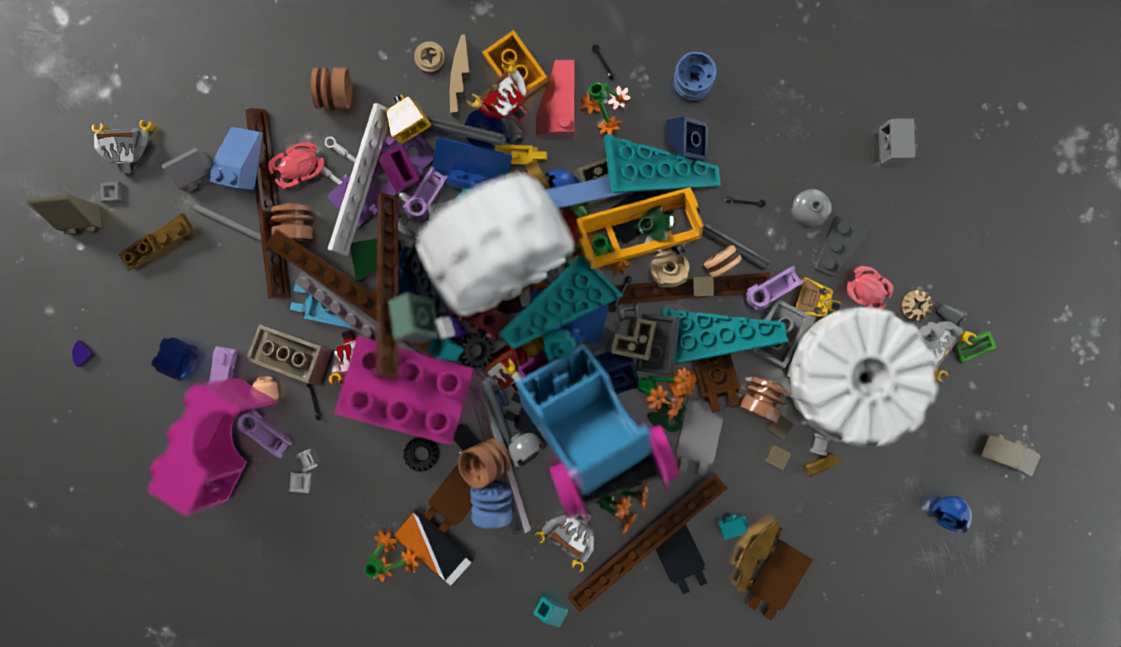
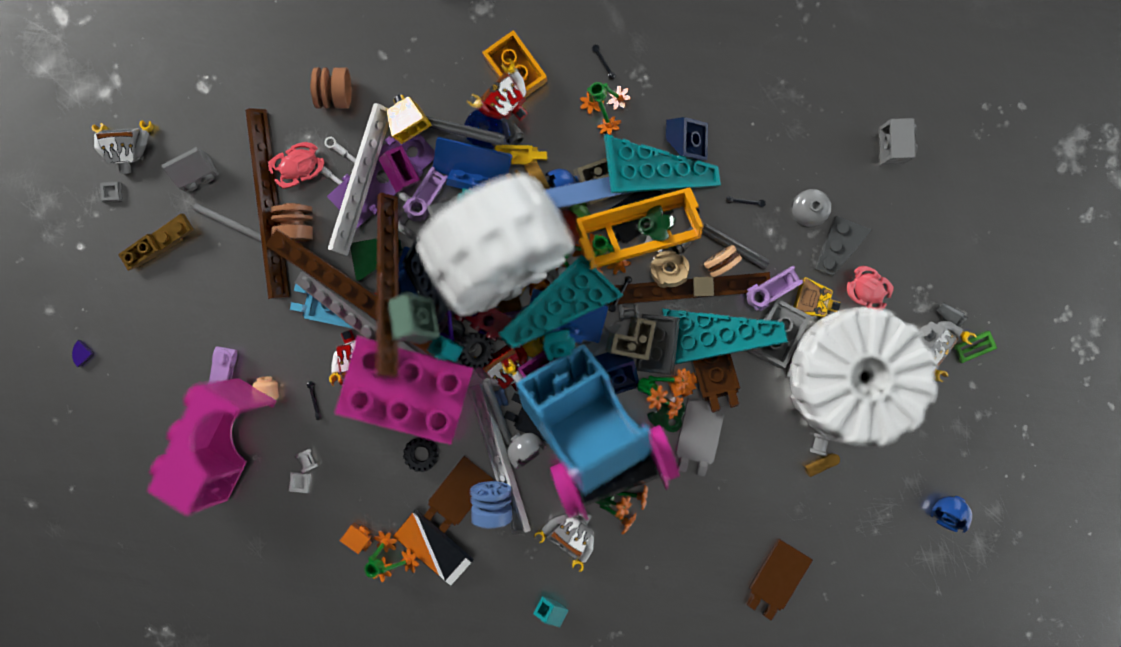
(68, 213): dark tan slope -> none
(175, 358): clear blue brick -> none
(237, 159): medium blue slope -> none
(264, 433): lavender piece -> none
(289, 355): dark tan slope -> none
(357, 538): none -> orange brick
(421, 53): tan gear -> none
(445, 327): white tile -> none
(459, 70): tan slope -> none
(459, 331): dark purple tile -> none
(465, 437): black brick -> none
(484, 463): nougat wheel -> none
(556, 109): coral wedge -> none
(647, 542): reddish brown plate -> none
(681, 558): black tile -> none
(693, 66): medium blue wheel -> none
(732, 526): teal brick -> none
(759, 547): pearl gold slope -> none
(765, 399): nougat wheel -> none
(778, 457): dark tan tile -> none
(781, 428): dark tan tile -> none
(909, 301): tan gear -> none
(1013, 455): dark tan brick -> none

